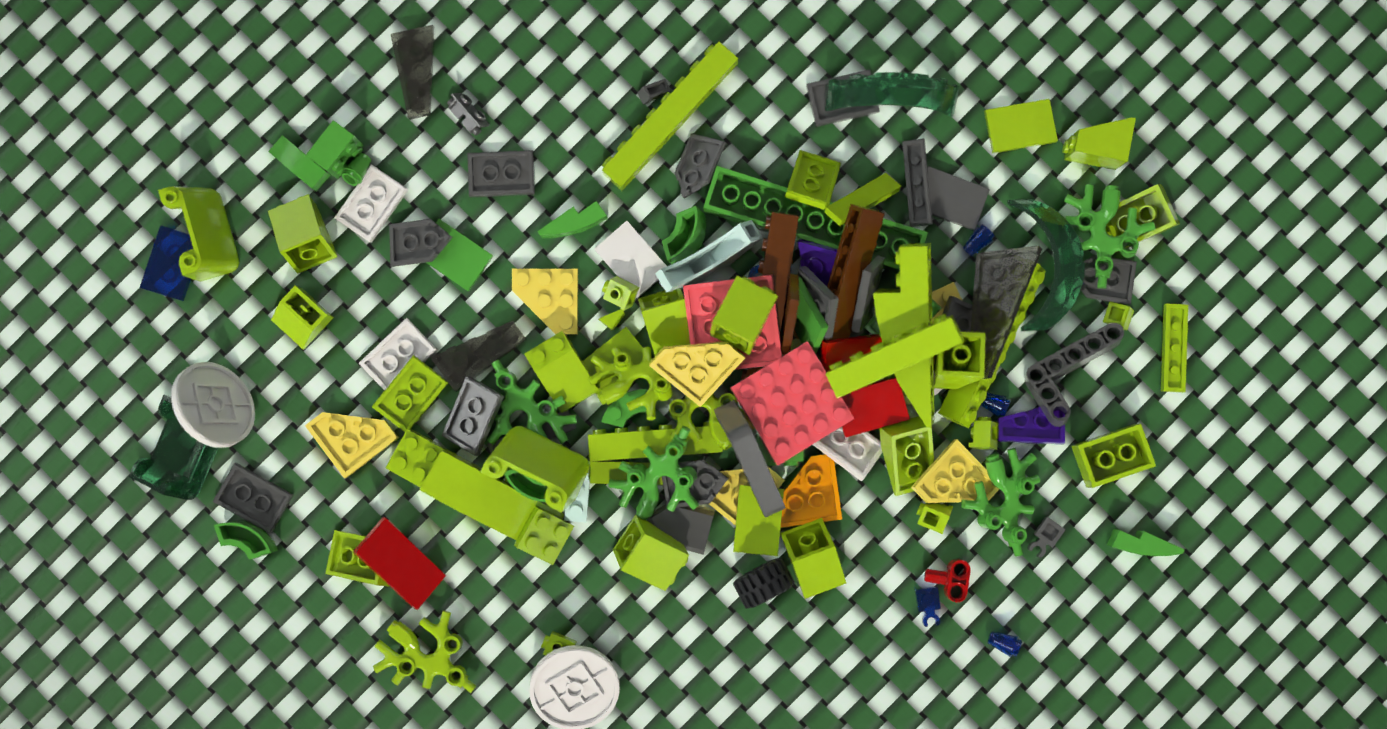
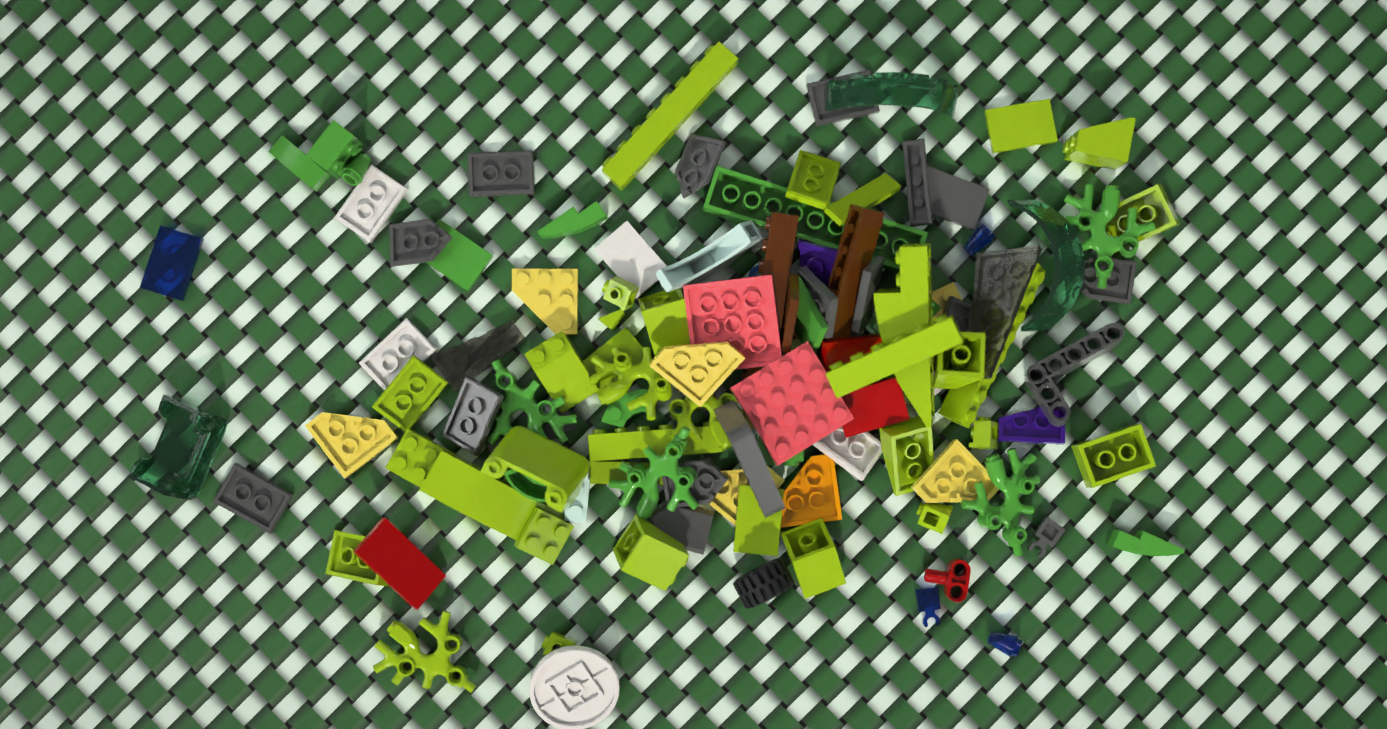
(209, 231): lime windscreen -> none
(213, 404): white plate -> none
(247, 537): bright green brick -> none
(300, 316): lime slope -> none
(301, 234): lime slope -> none
(415, 66): clear smoke wing -> none
(460, 106): dark grey hinge -> none
(652, 91): dark grey piece -> none
(687, 235): bright green brick -> none
(743, 314): lime slope -> none
(996, 404): clear blue cone -> none
(1118, 314): lime slope -> none
(1174, 348): lime plate -> none

